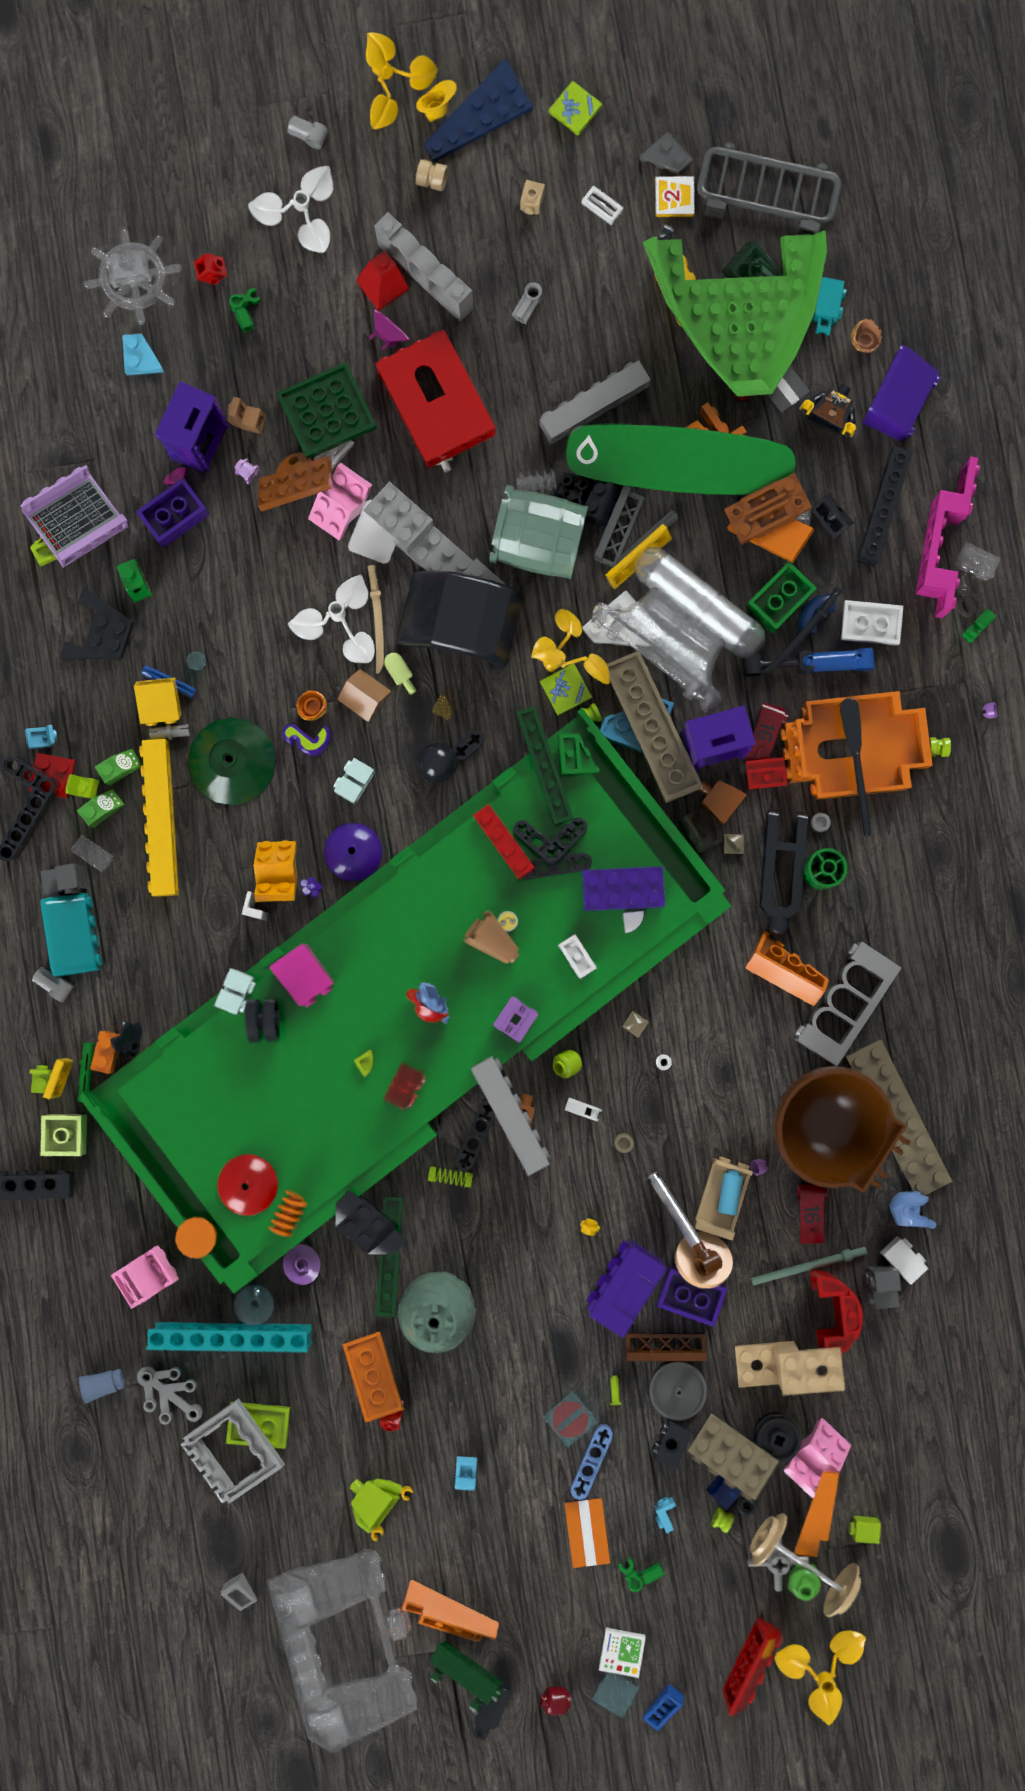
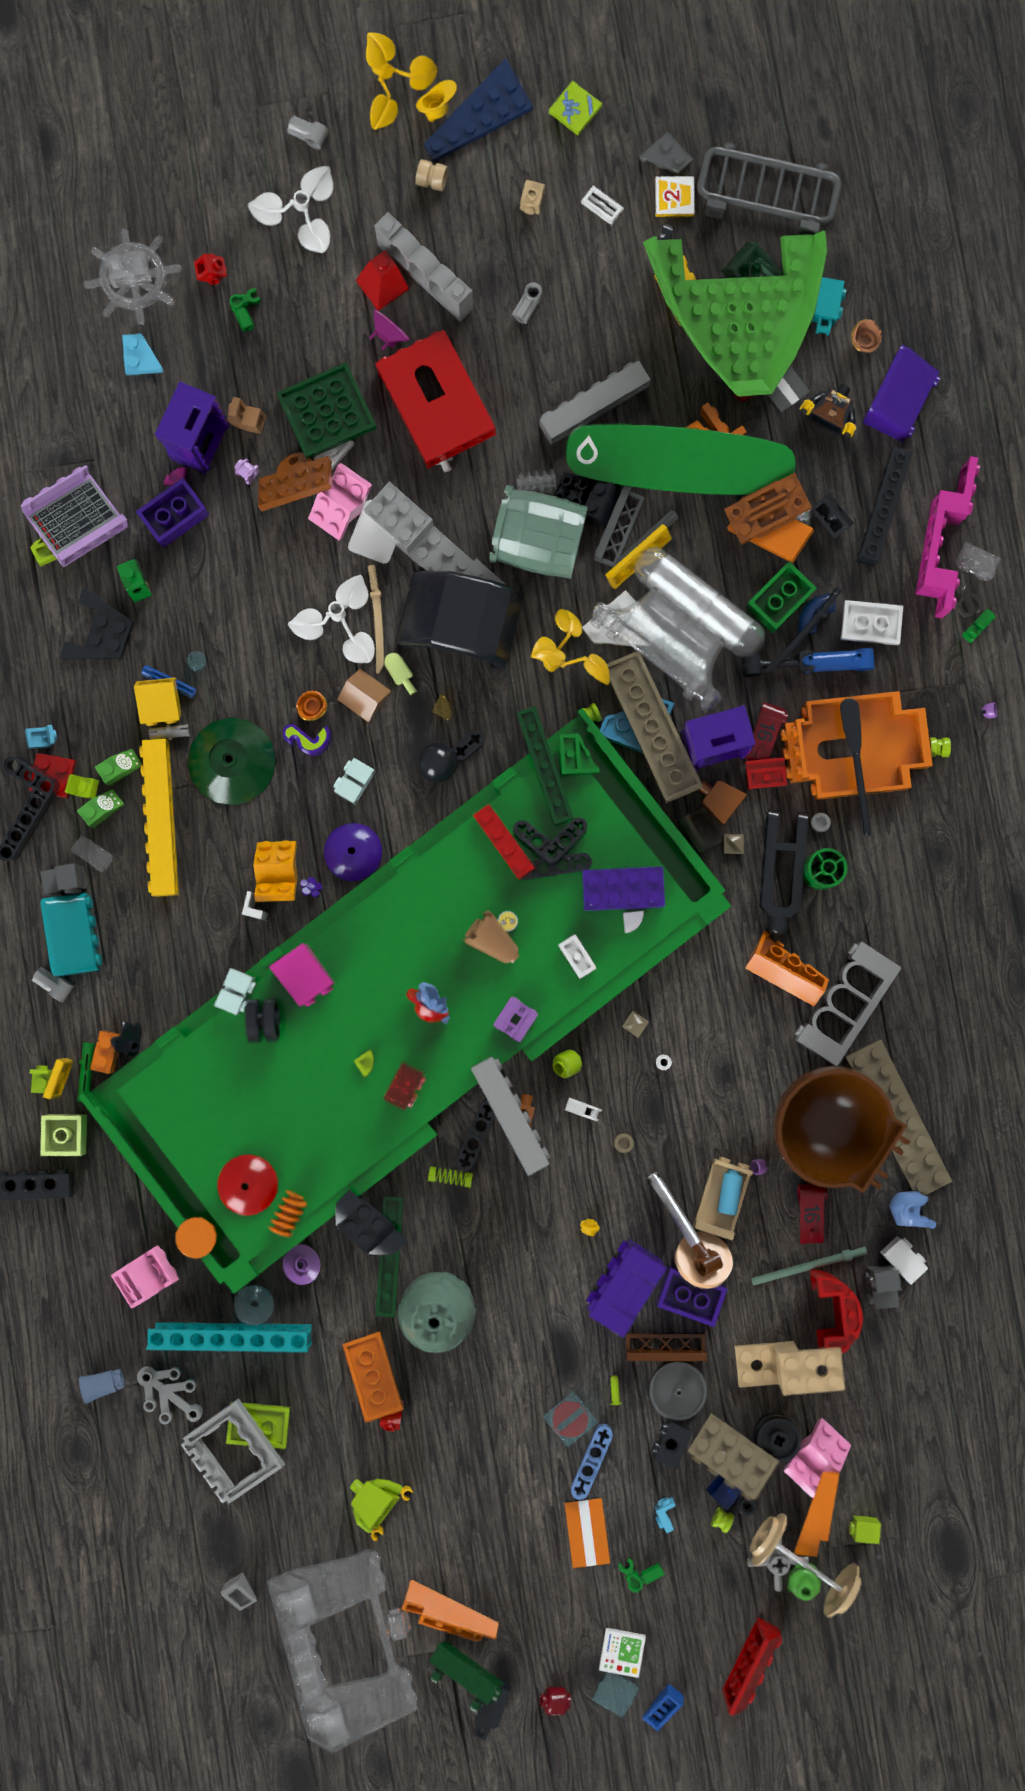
(466, 1473): medium azure bracket -> none
(565, 689): lime tile -> none
(826, 1699): yellow plant -> none

